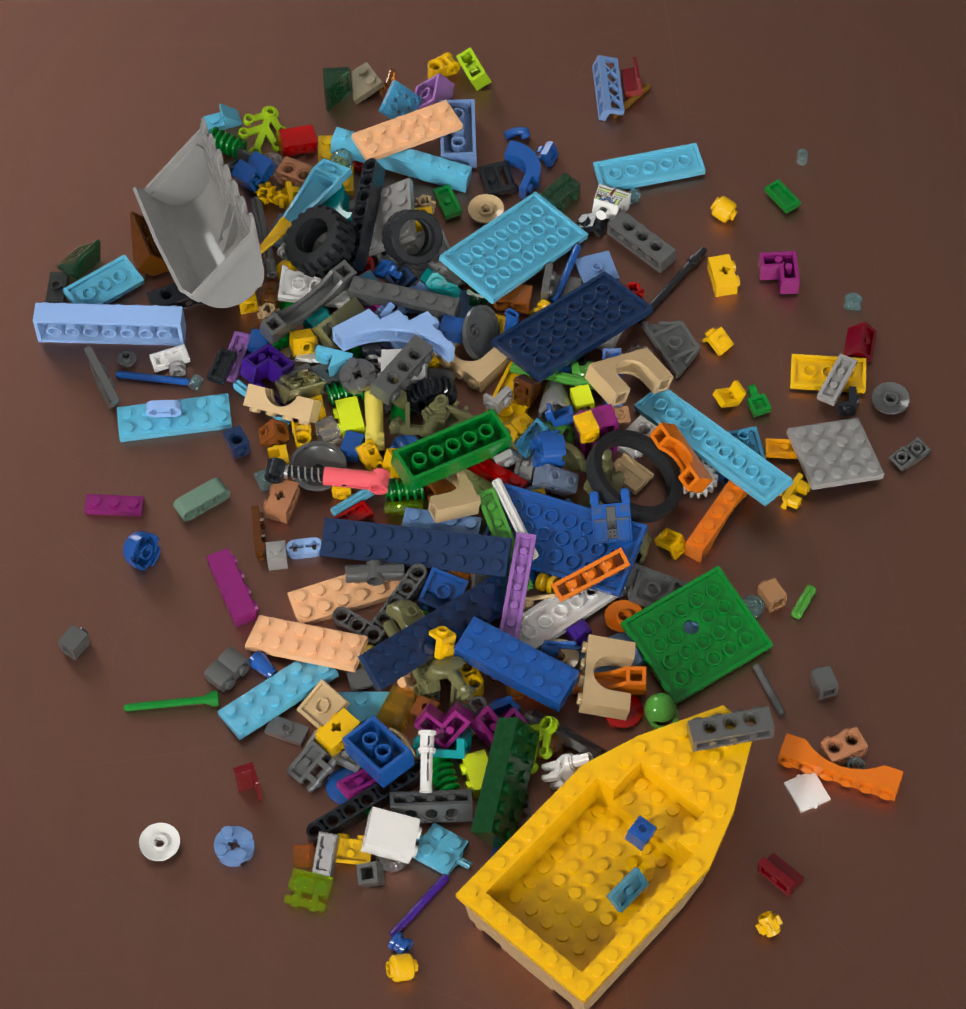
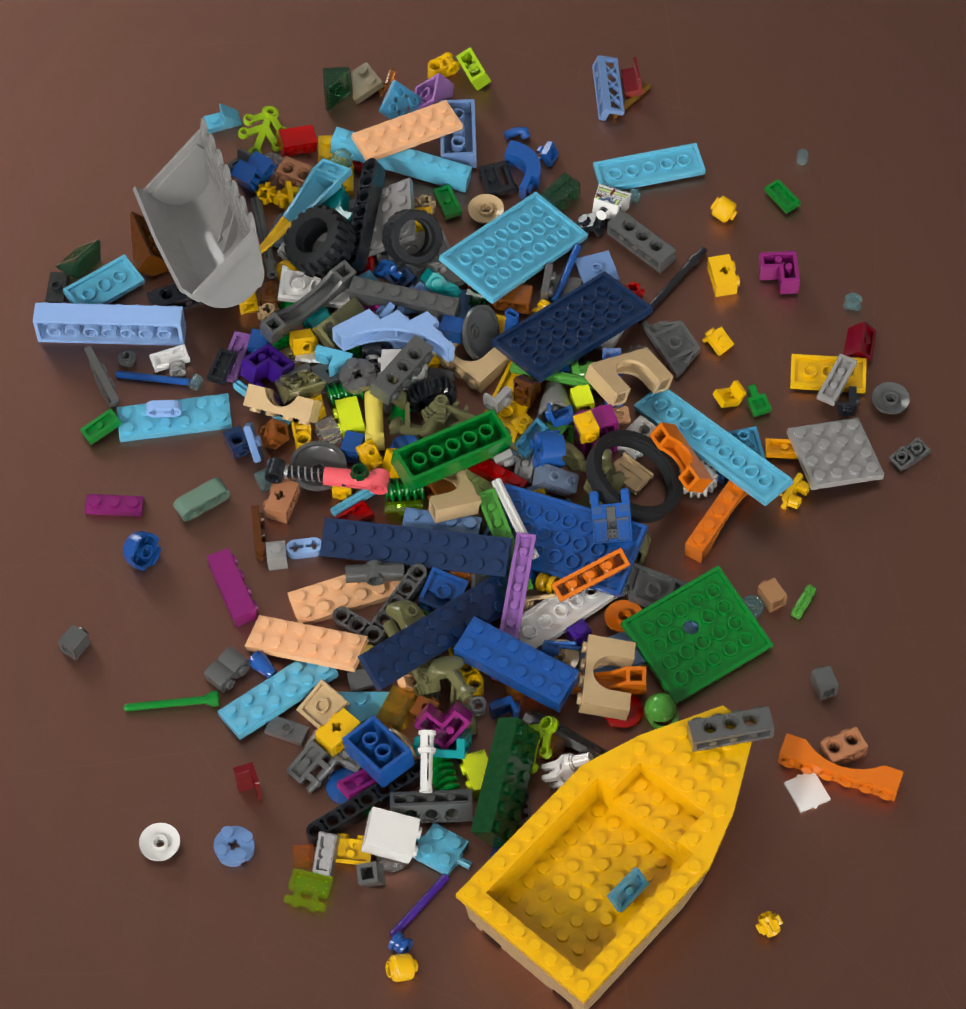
(100, 426): none -> green plate
(227, 143): green piece -> none
(254, 442): none -> medium blue plate
(279, 451): yellow bracket -> none
(359, 468): none -> dark green plate
(444, 642): yellow bracket -> none
(485, 722): magenta brick -> none
(640, 833): blue brick -> none
(671, 541): yellow bracket -> none
(769, 690): dark grey bar -> none
(780, 873): dark red panel -> none
(856, 761): clear light blue bush -> none

